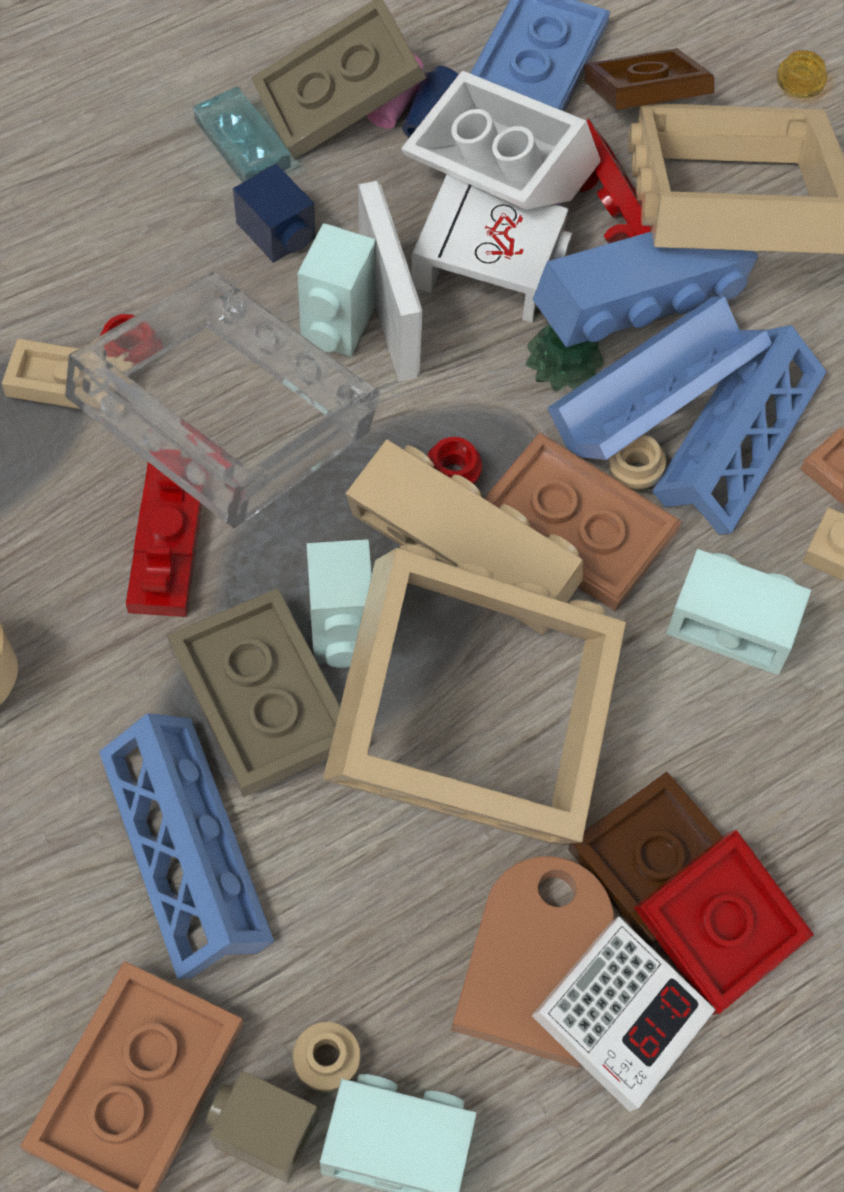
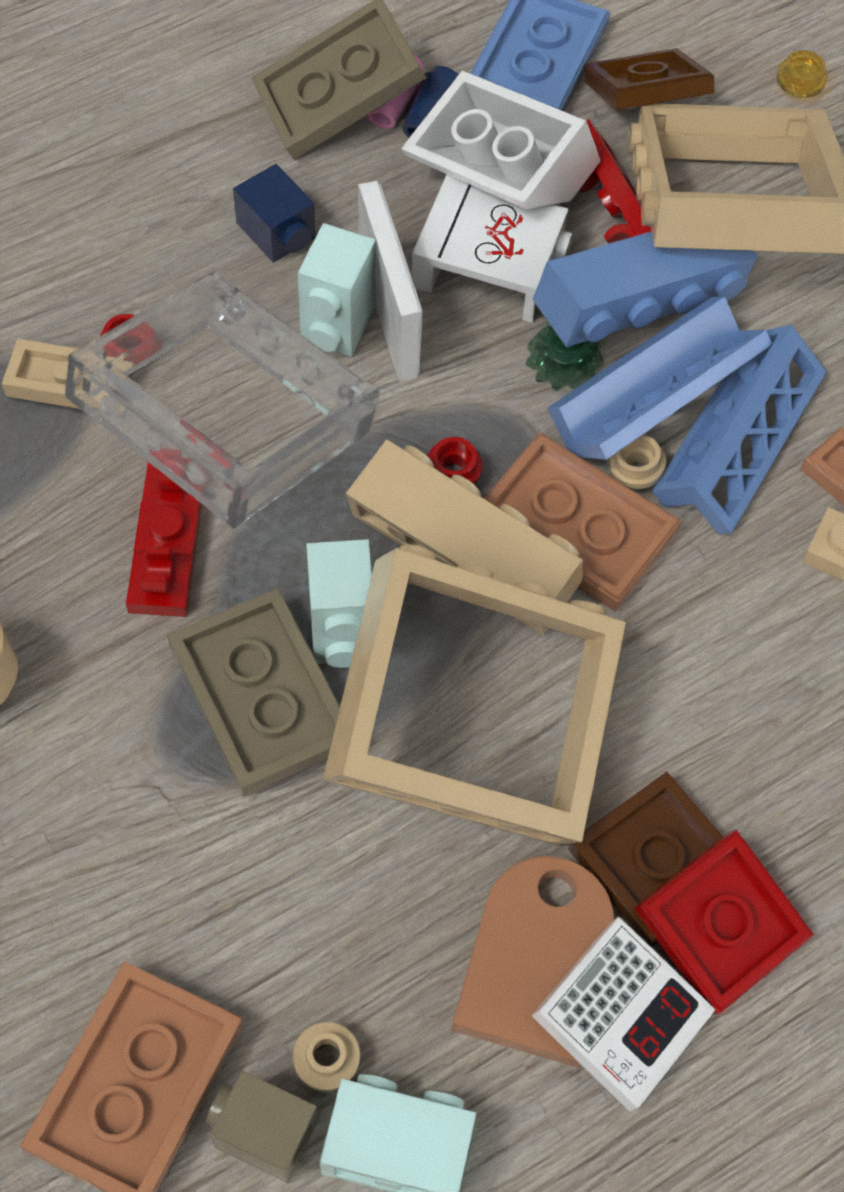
(196, 833): medium blue fence -> none
(240, 134): clear light blue plate -> none
(739, 611): light aqua brick -> none

